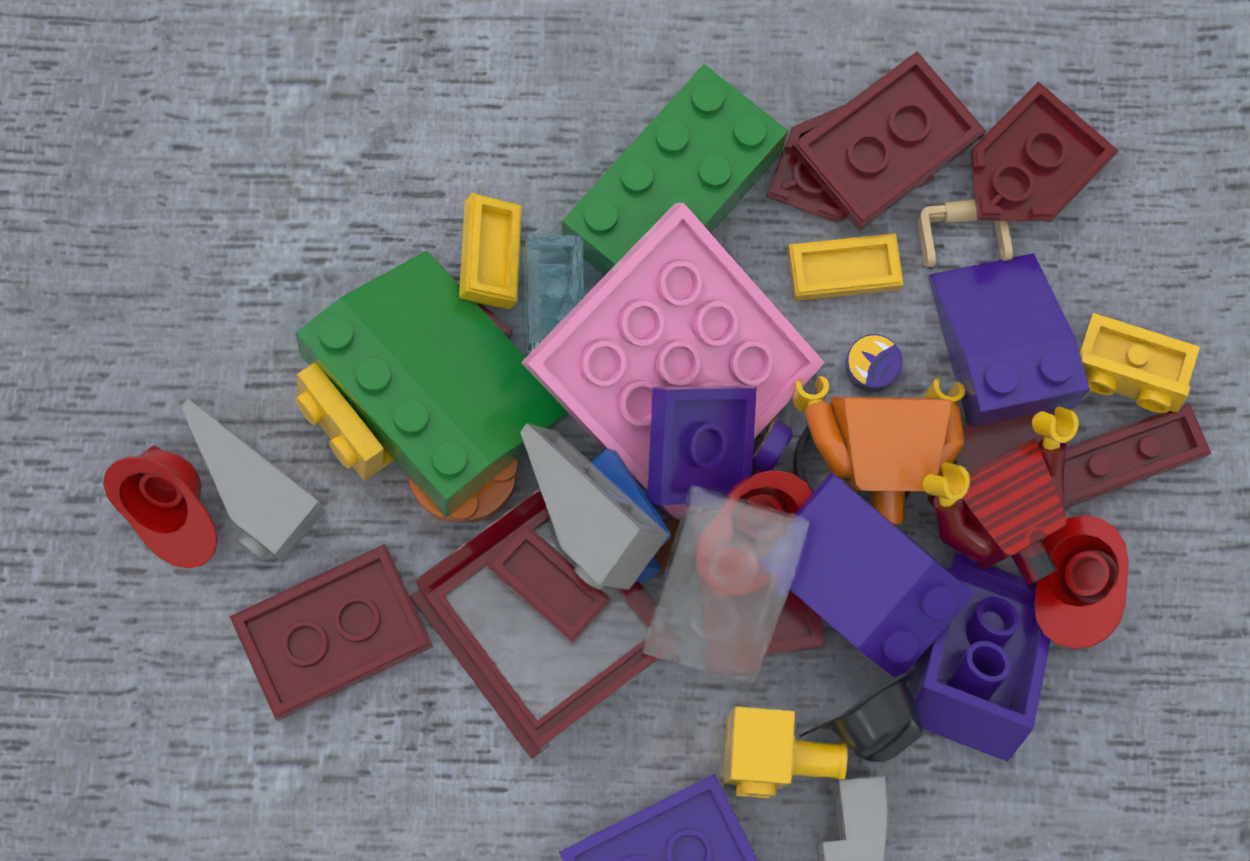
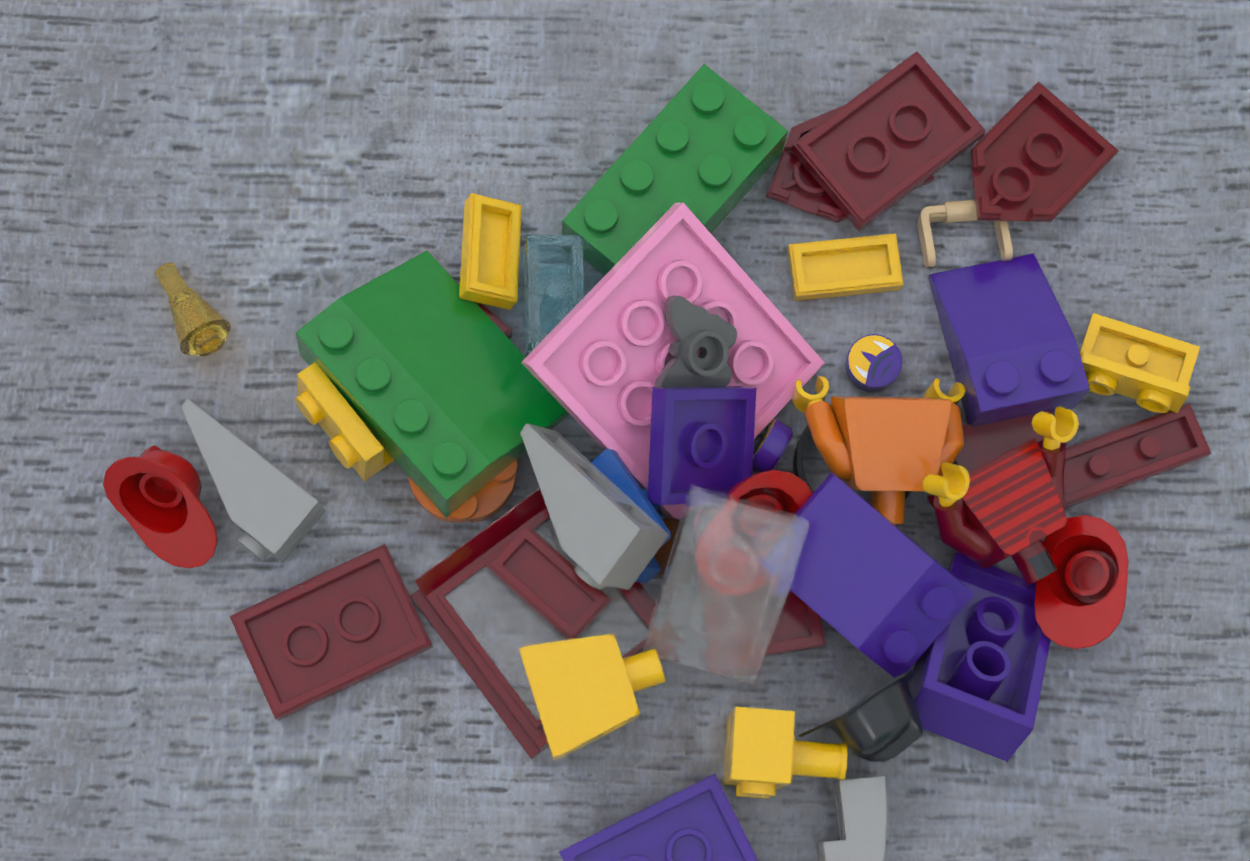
(196, 322): none -> clear yellow cone
(586, 688): none -> yellow torso
(694, 330): none -> dark grey animal

